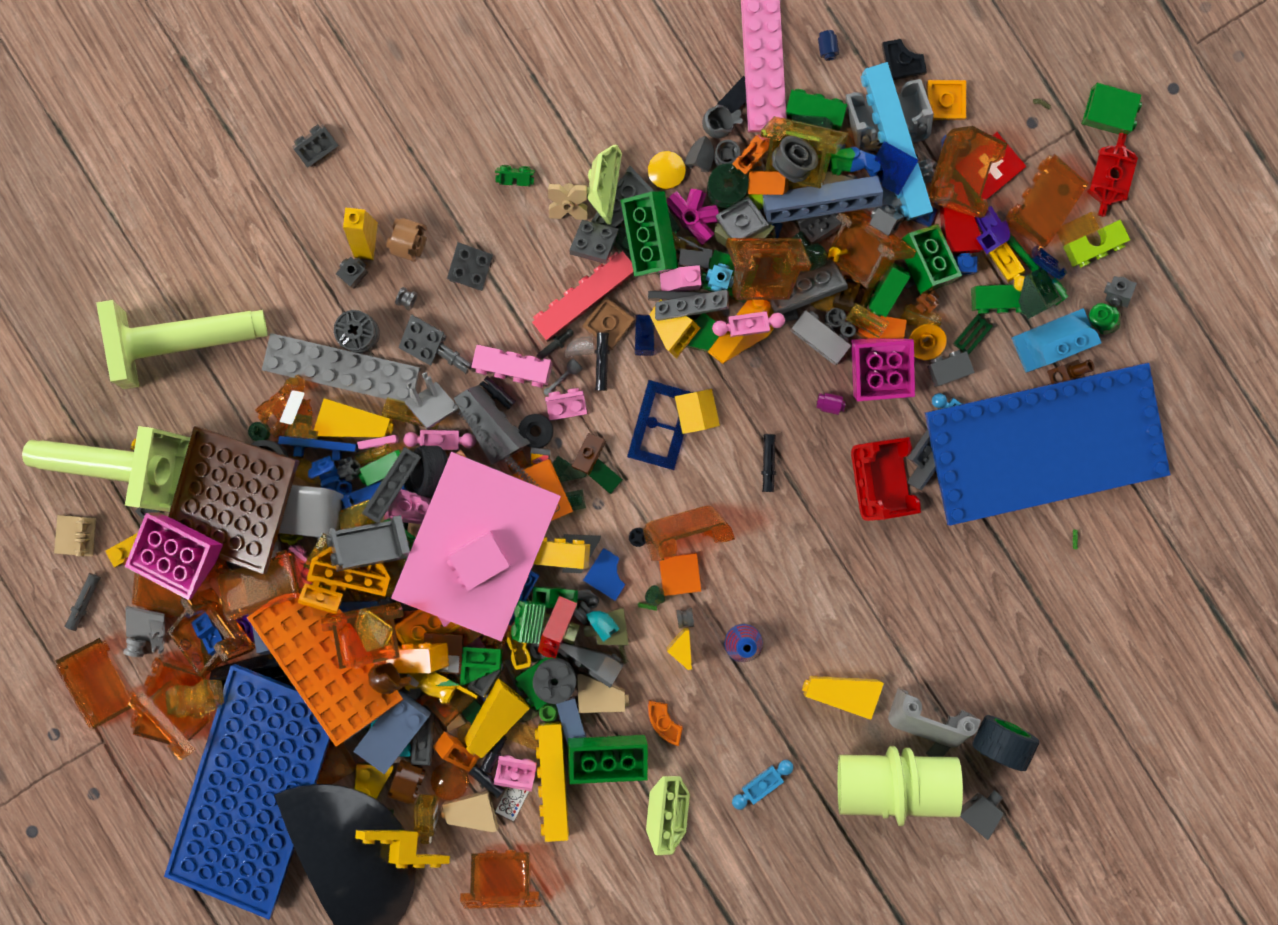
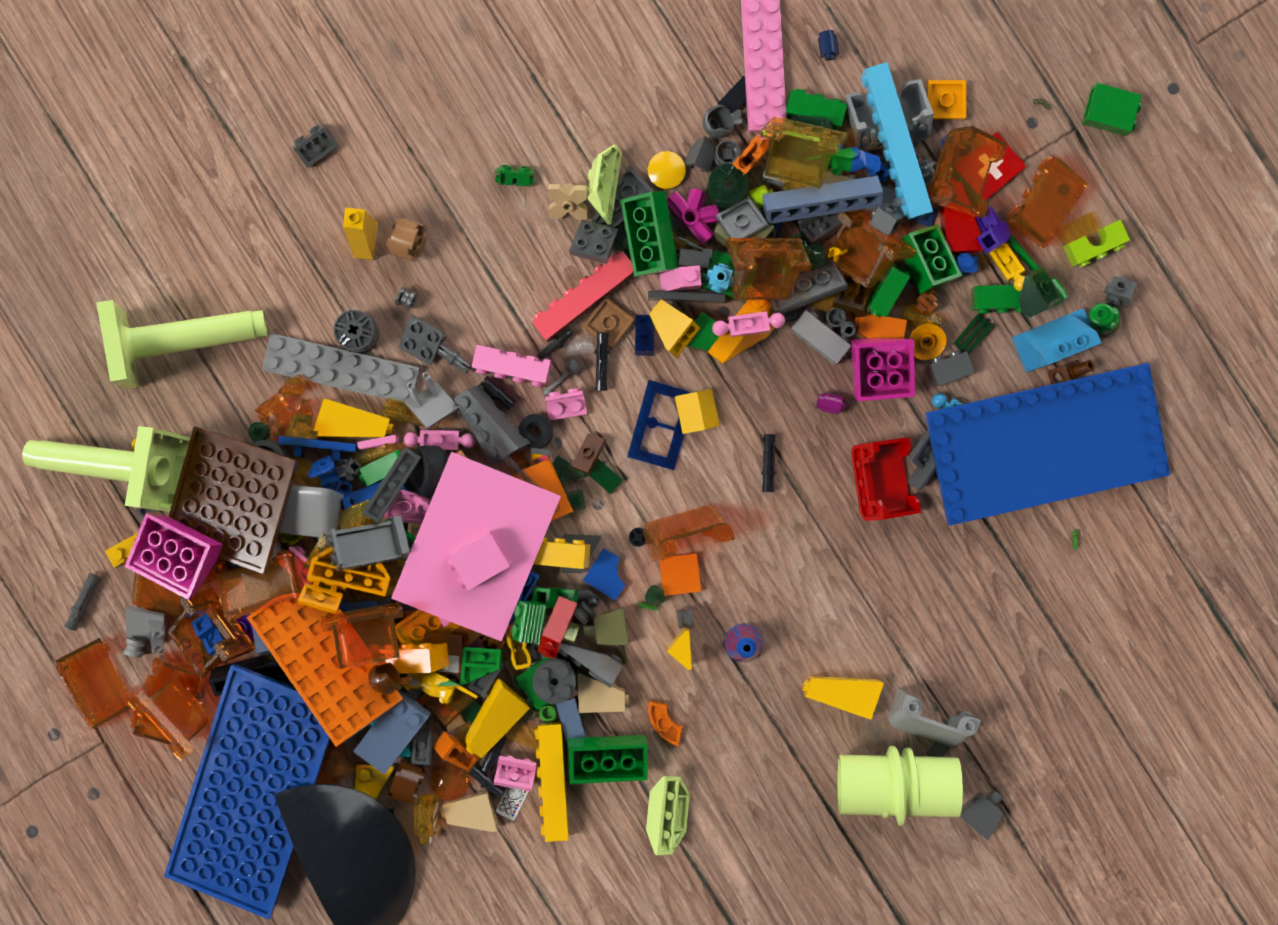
(75, 535): tan hinge -> none
(194, 700): clear yellow brick -> none
(292, 407): white sticker -> none
(352, 271): dark grey brick -> none
(372, 630): clear yellow slope -> none
(402, 848): yellow bracket -> none
(469, 266): dark grey hinge -> none
(500, 881): clear orange windscreen -> none
(603, 624): teal brick -> none
(692, 305): dark grey bracket -> none
(762, 784): dark azure plate -> none
(767, 183): orange slope -> none
(794, 158): dark grey wheel -> none
(868, 319): clear yellow tile -> none
(896, 167): clear blue tile -> none
(902, 61): black tile -> none
(1005, 743): black wheel -> none
(1047, 262): clear blue tile -> none
(1105, 187): red plate -> none

